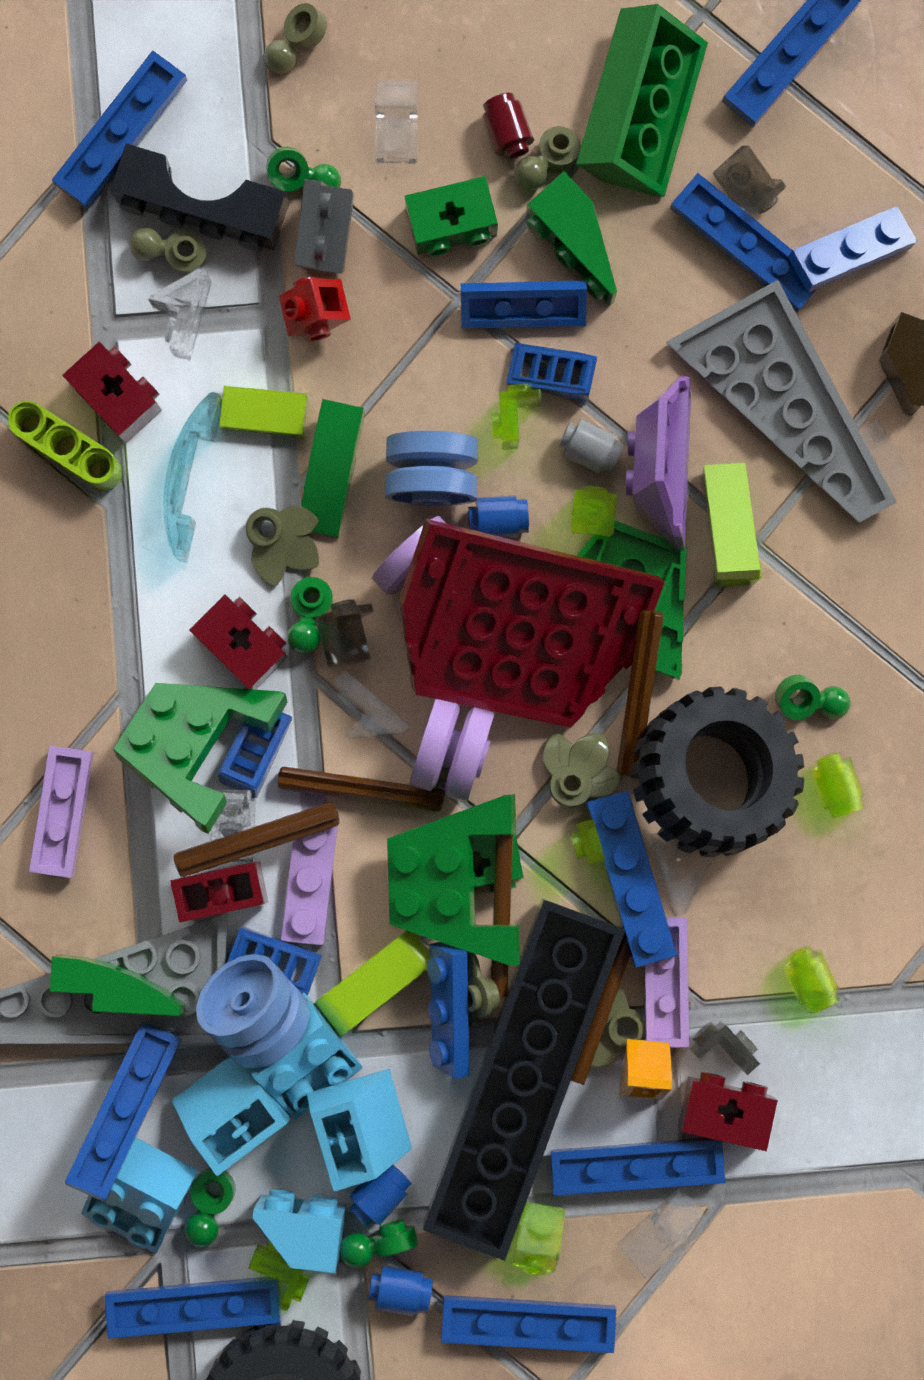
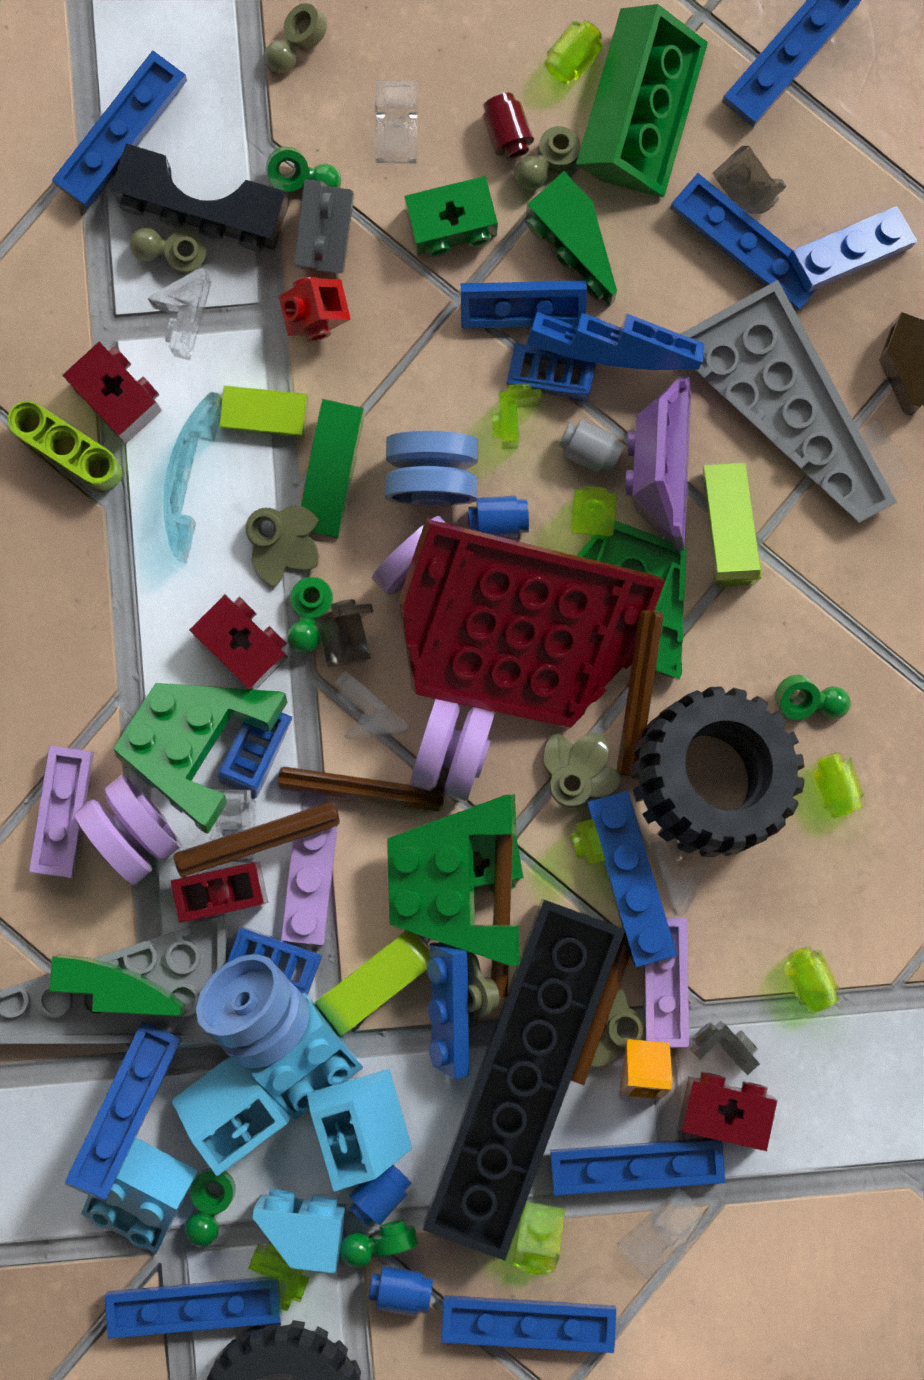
(123, 834): none -> lavender wheel
(574, 51): none -> clear neon green brick
(632, 345): none -> blue slope

